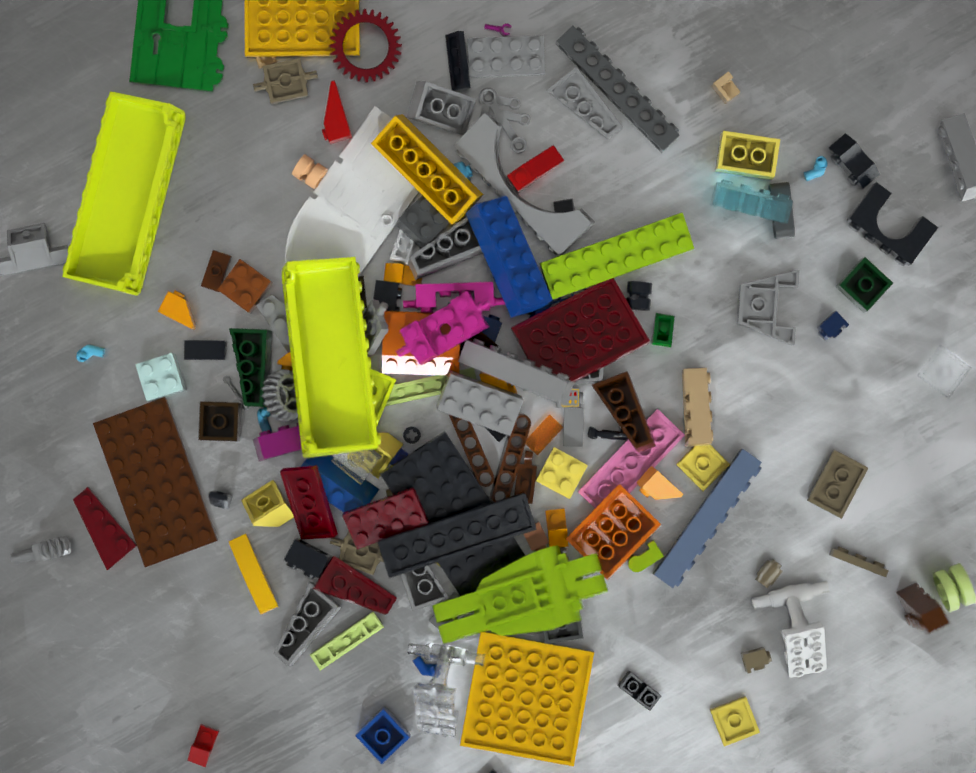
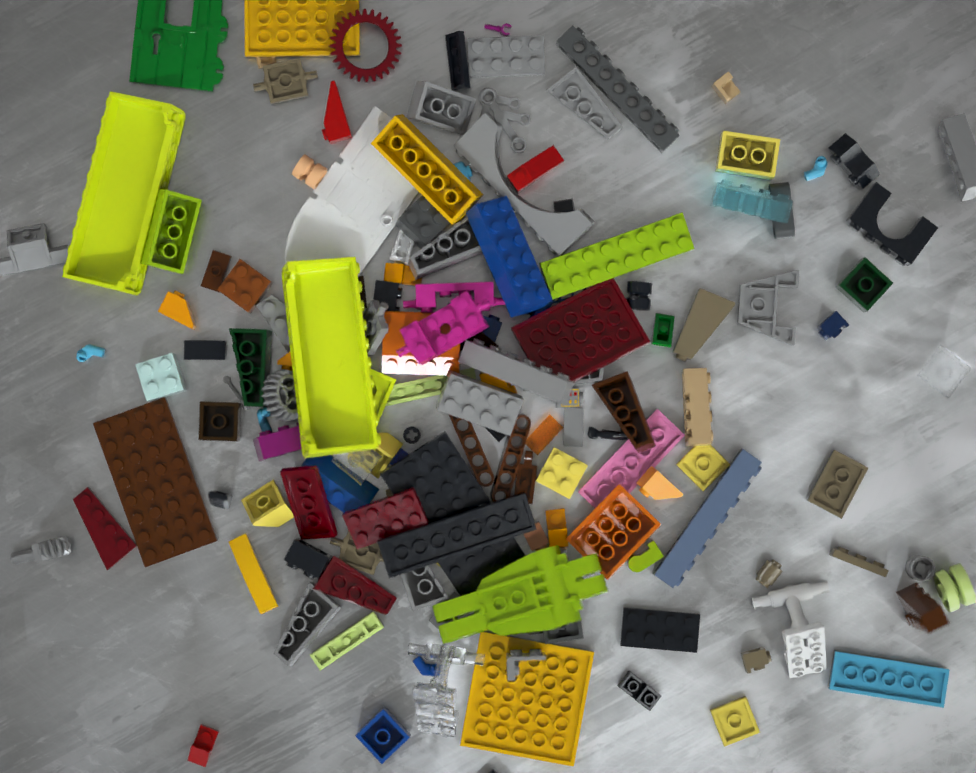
(171, 231): none -> lime brick
(517, 655): none -> light grey bracket
(660, 630): none -> black plate
(702, 320): none -> dark tan slope
(888, 679): none -> medium azure plate
(920, 568): none -> light grey wheel

